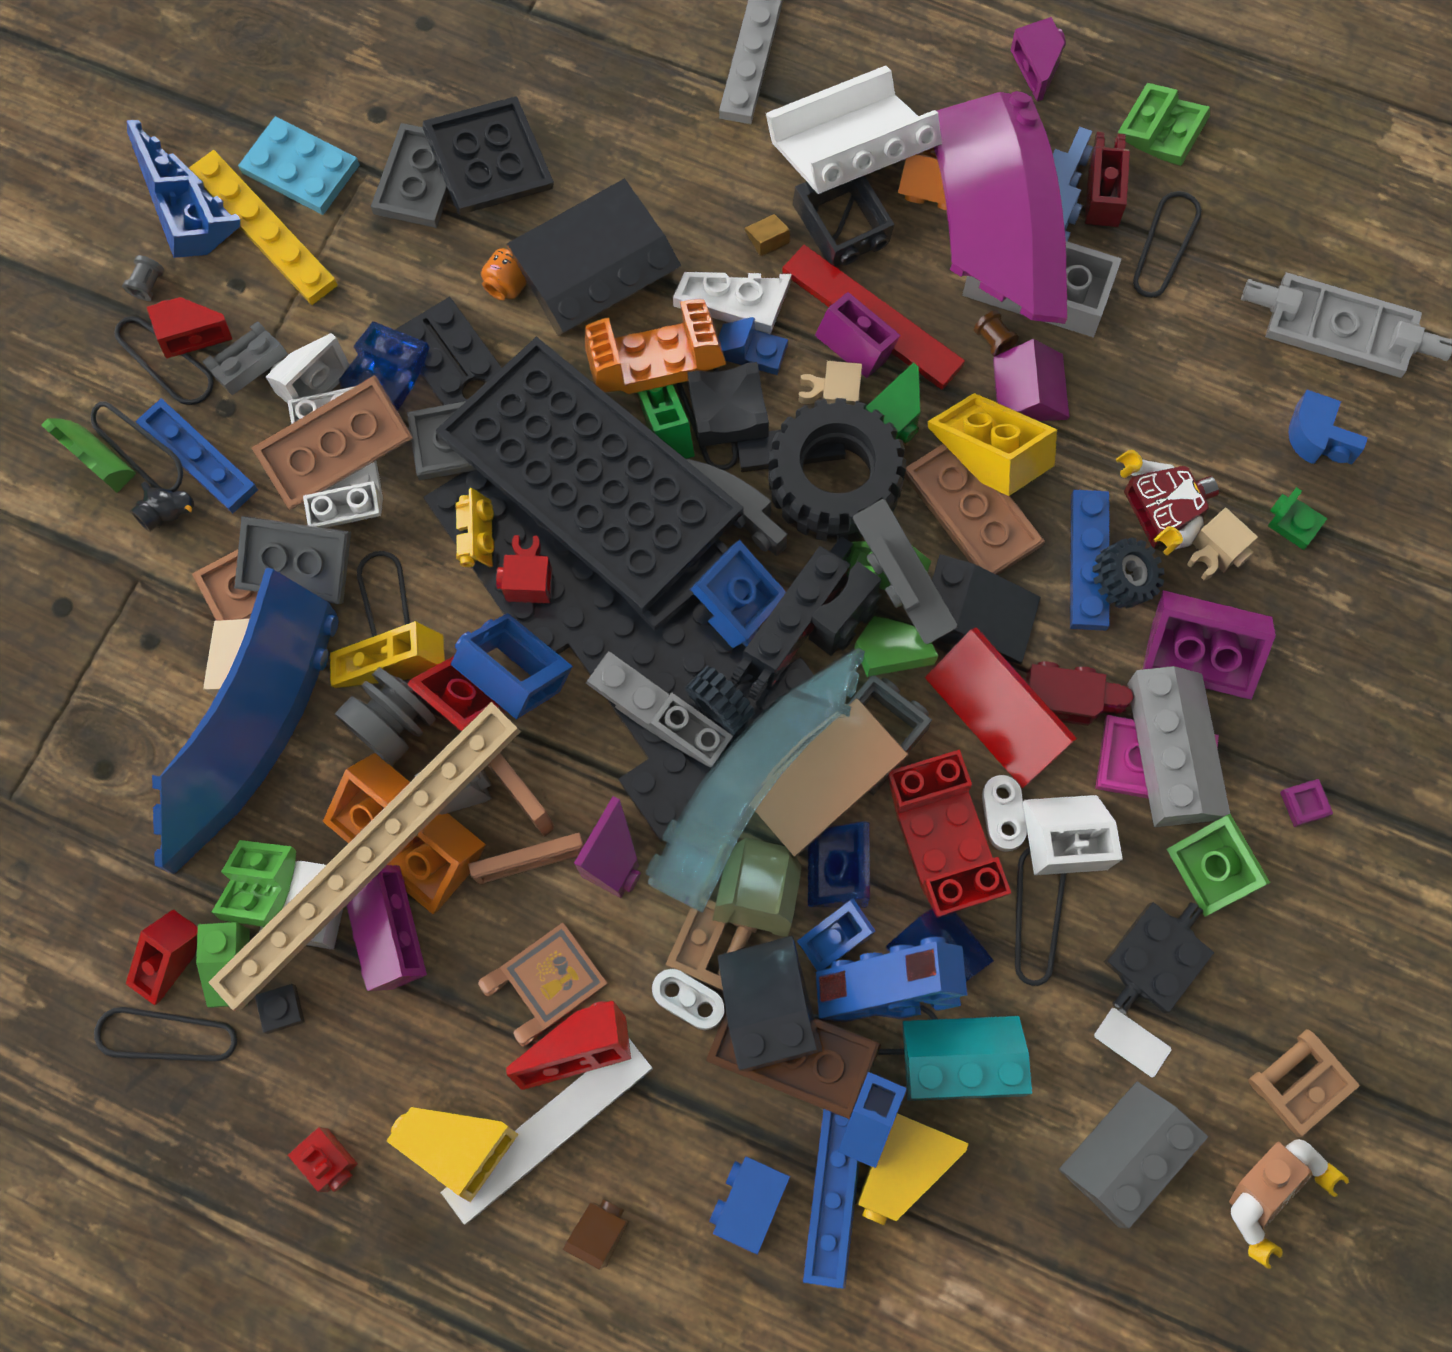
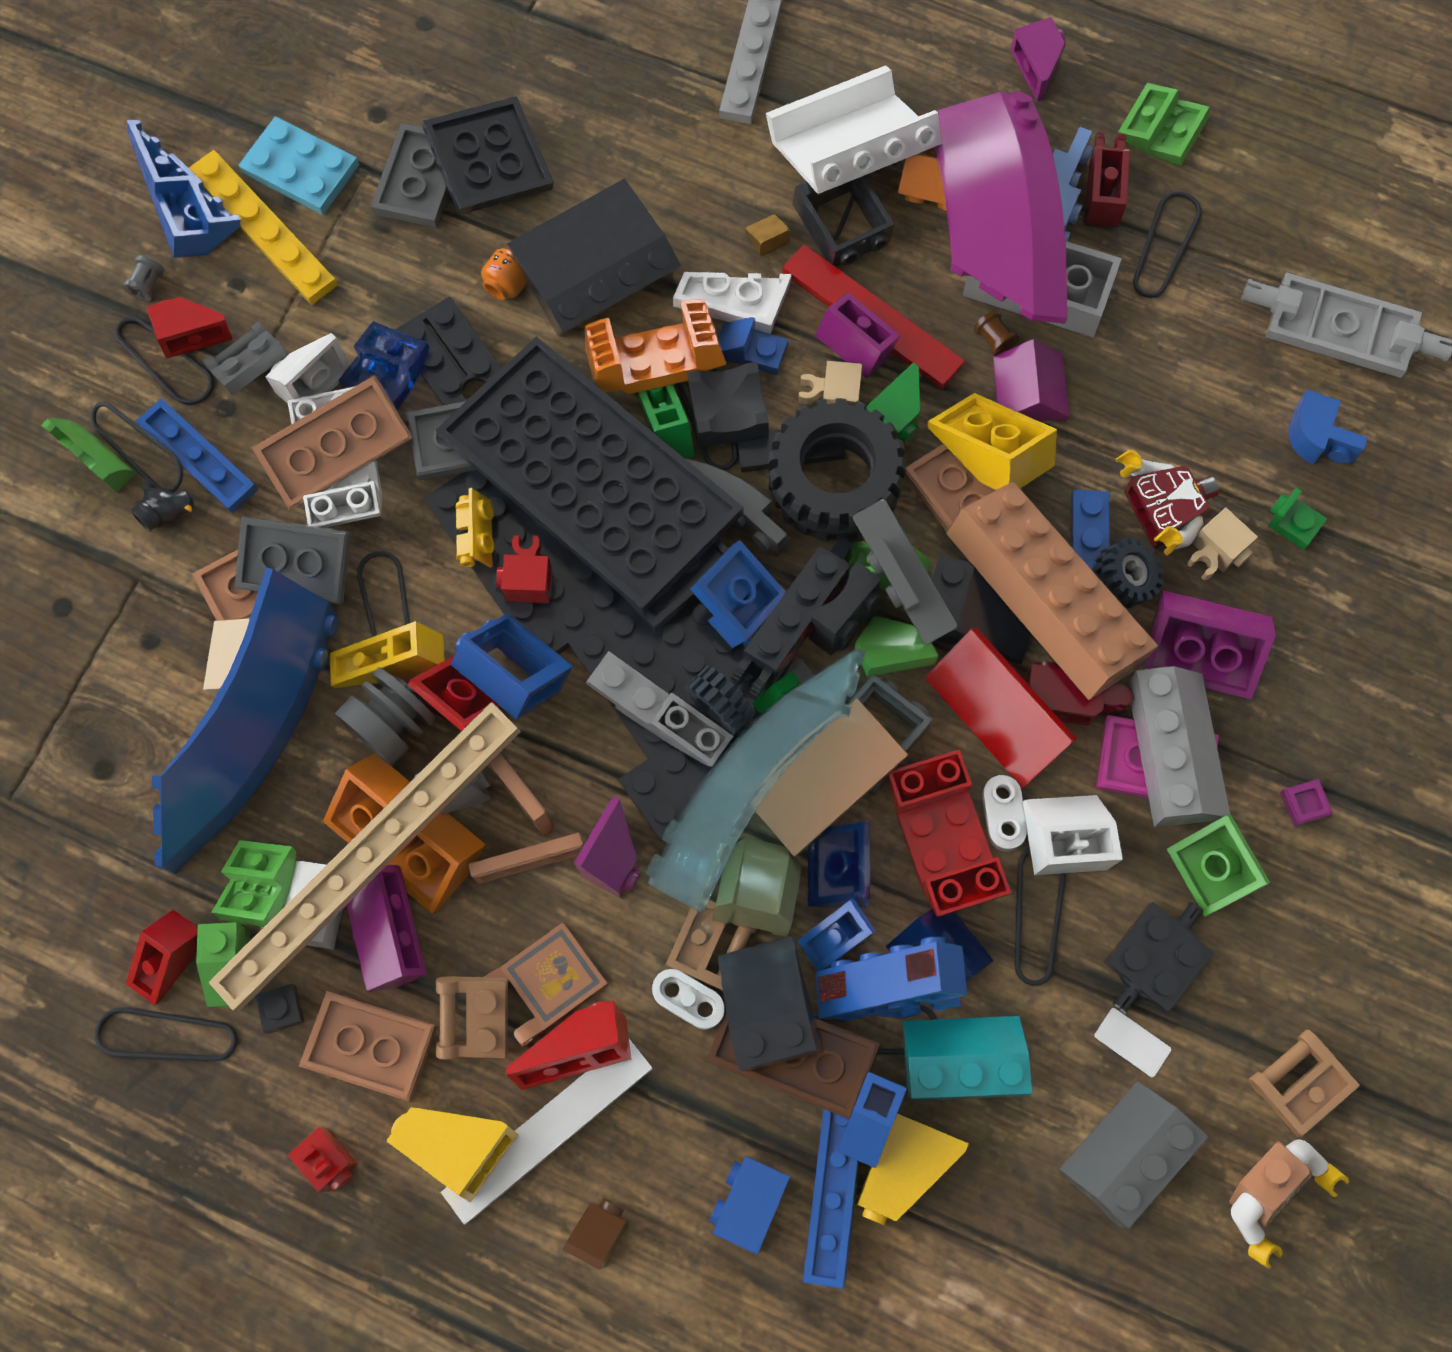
(368, 1046): none -> nougat tile
(484, 1017): none -> medium nougat plate
(776, 691): none -> green tile
(1051, 590): none -> nougat brick

